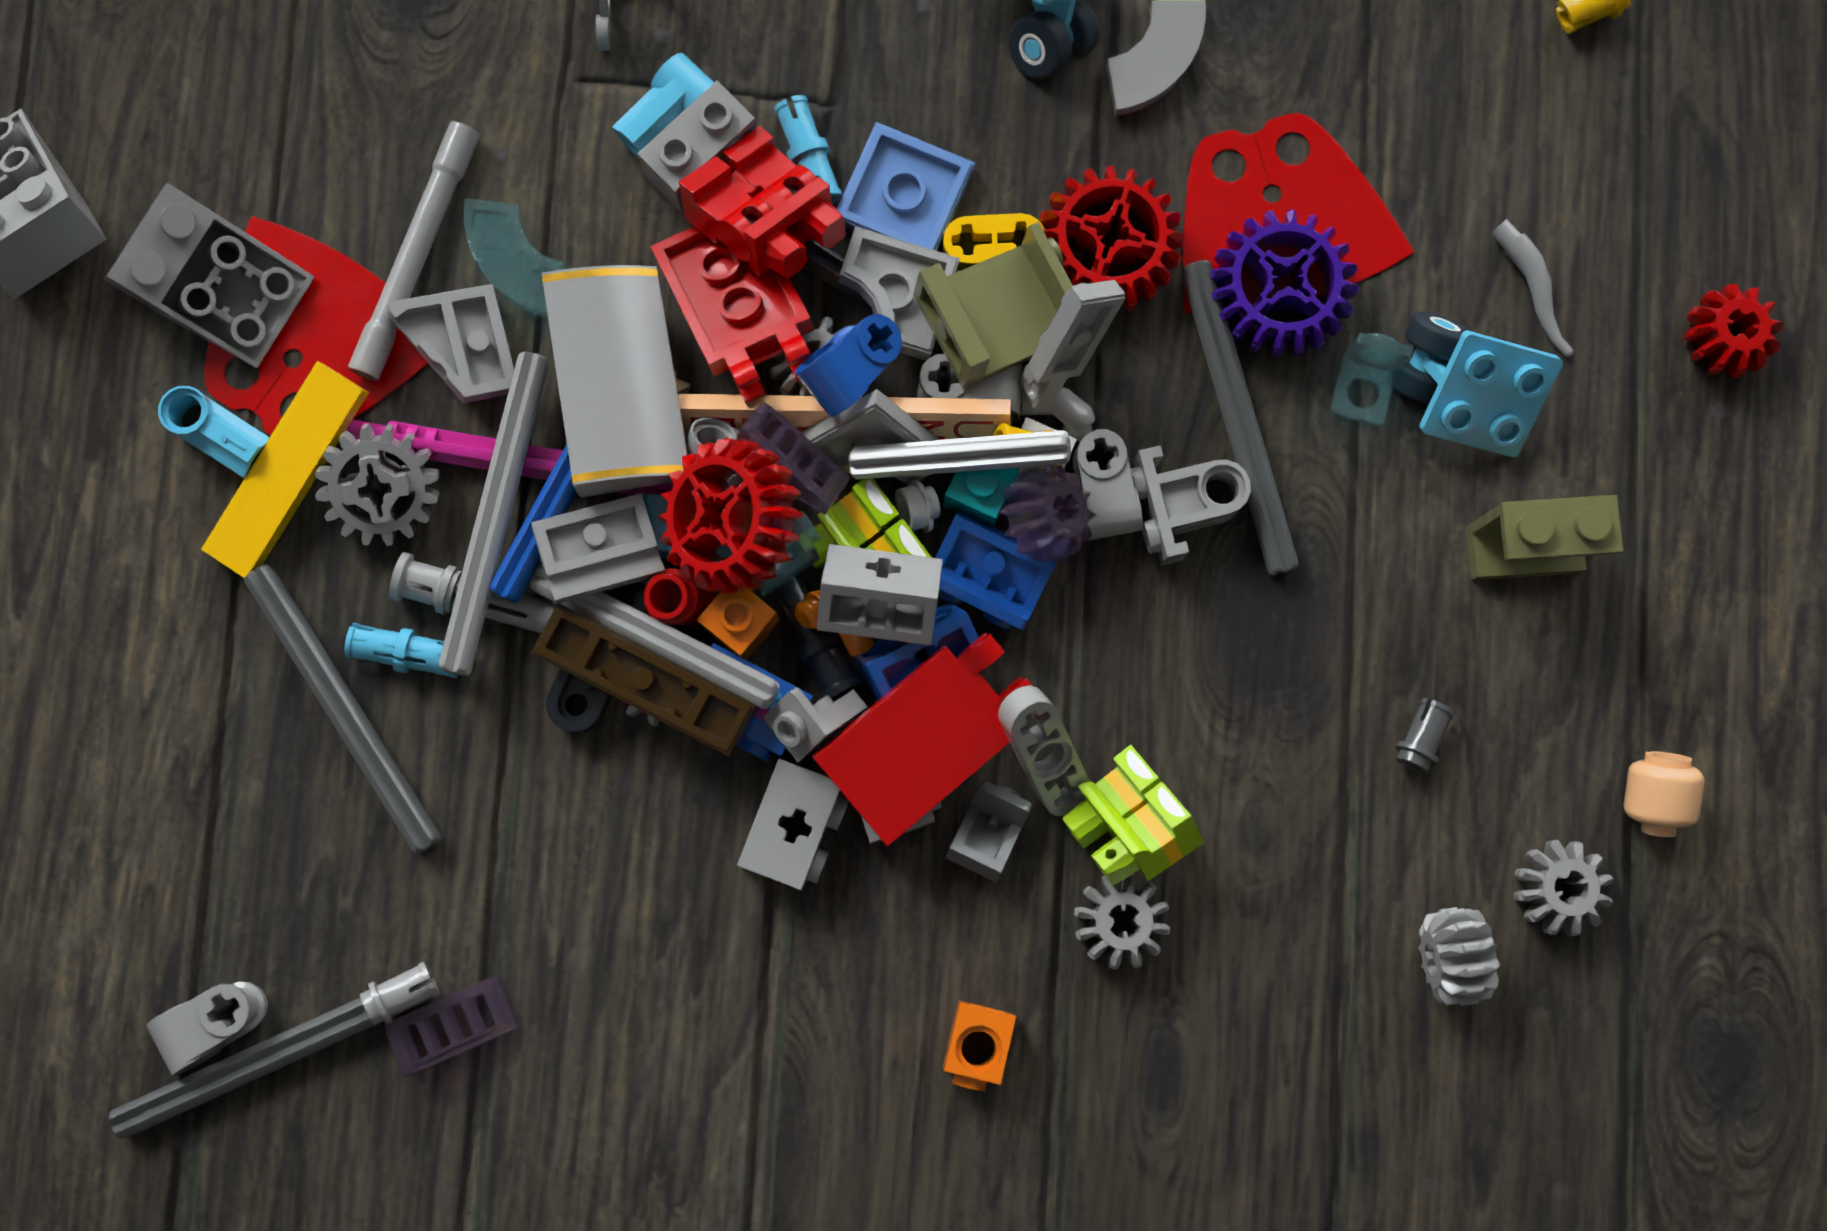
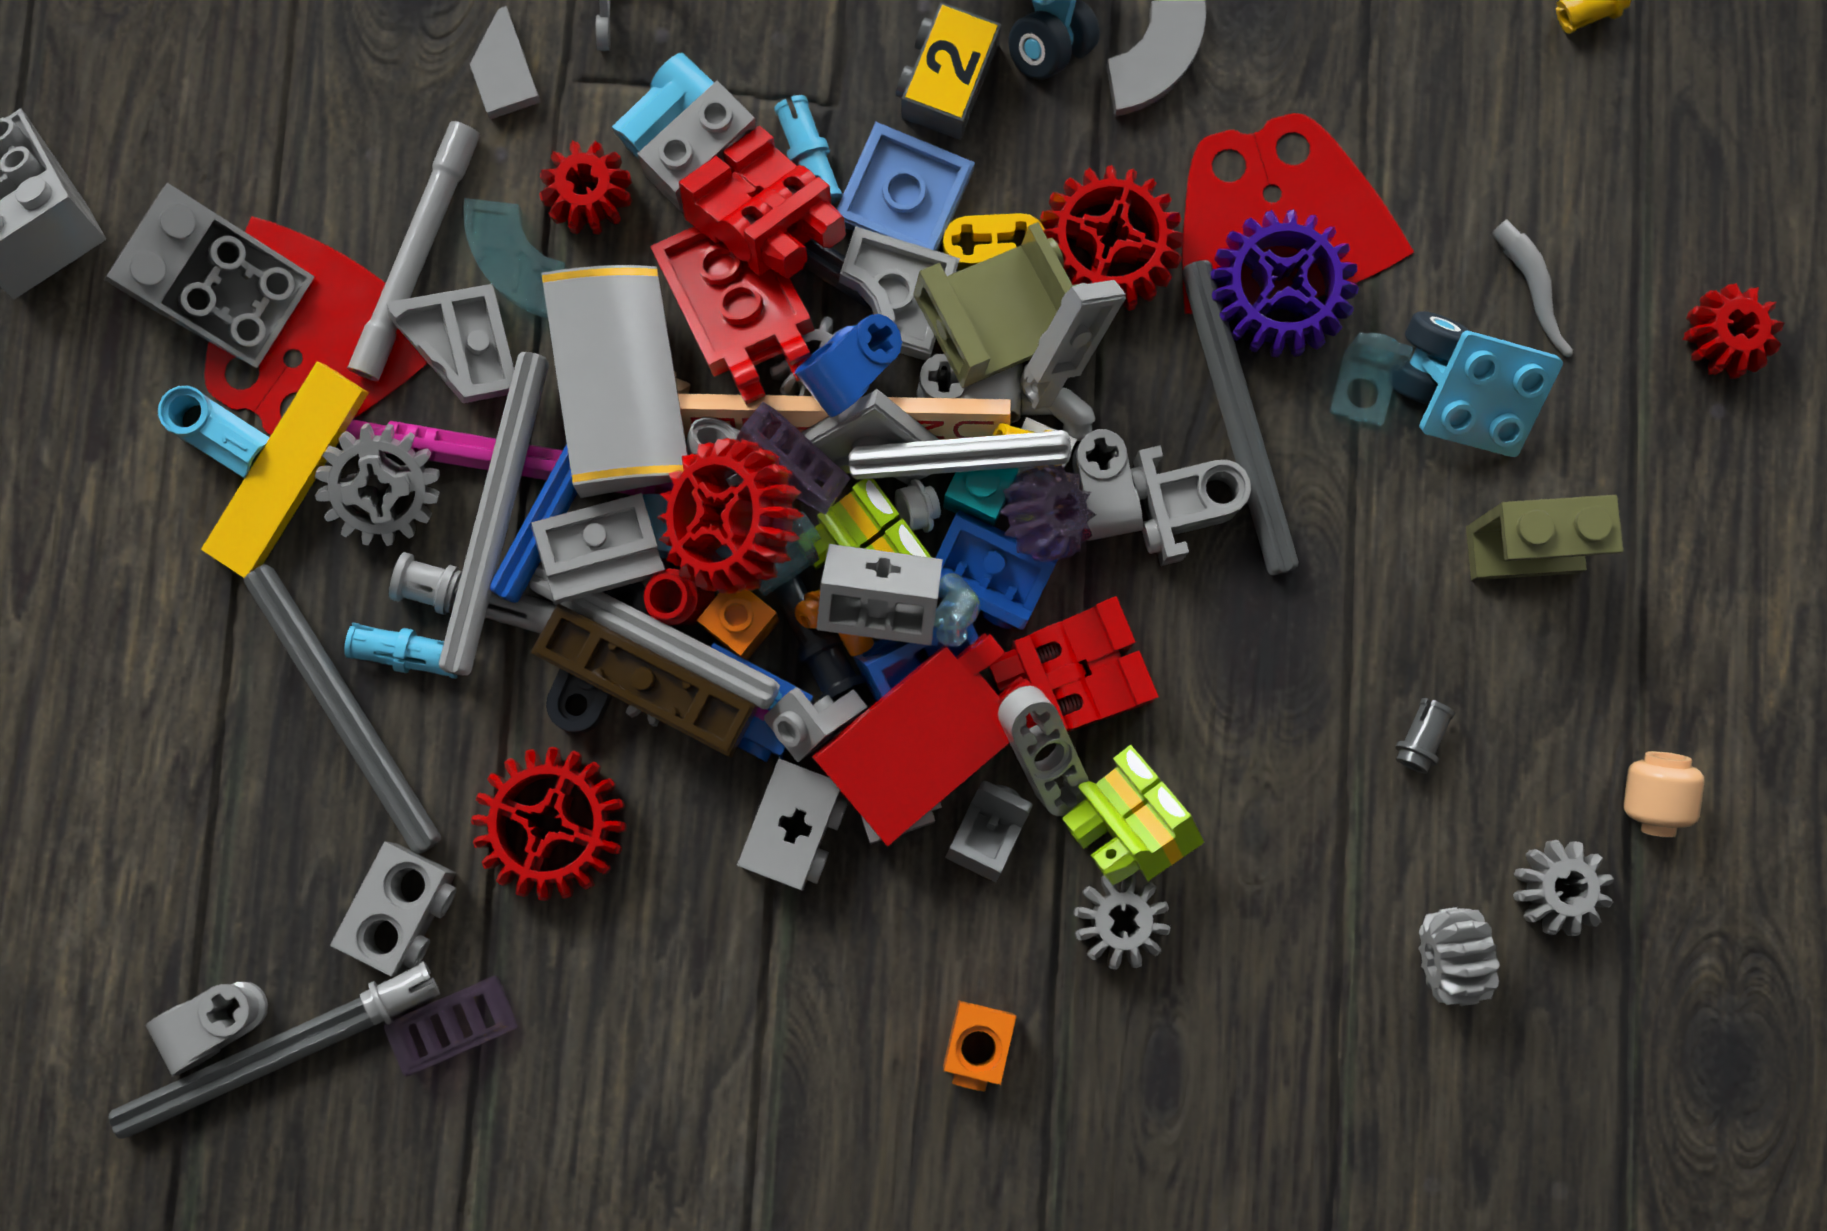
(382, 900): none -> light grey brick
(502, 69): none -> light grey tile
(537, 847): none -> red gear
(575, 171): none -> red gear
(949, 70): none -> brick
(956, 610): none -> clear light blue arm
(1089, 638): none -> red hips

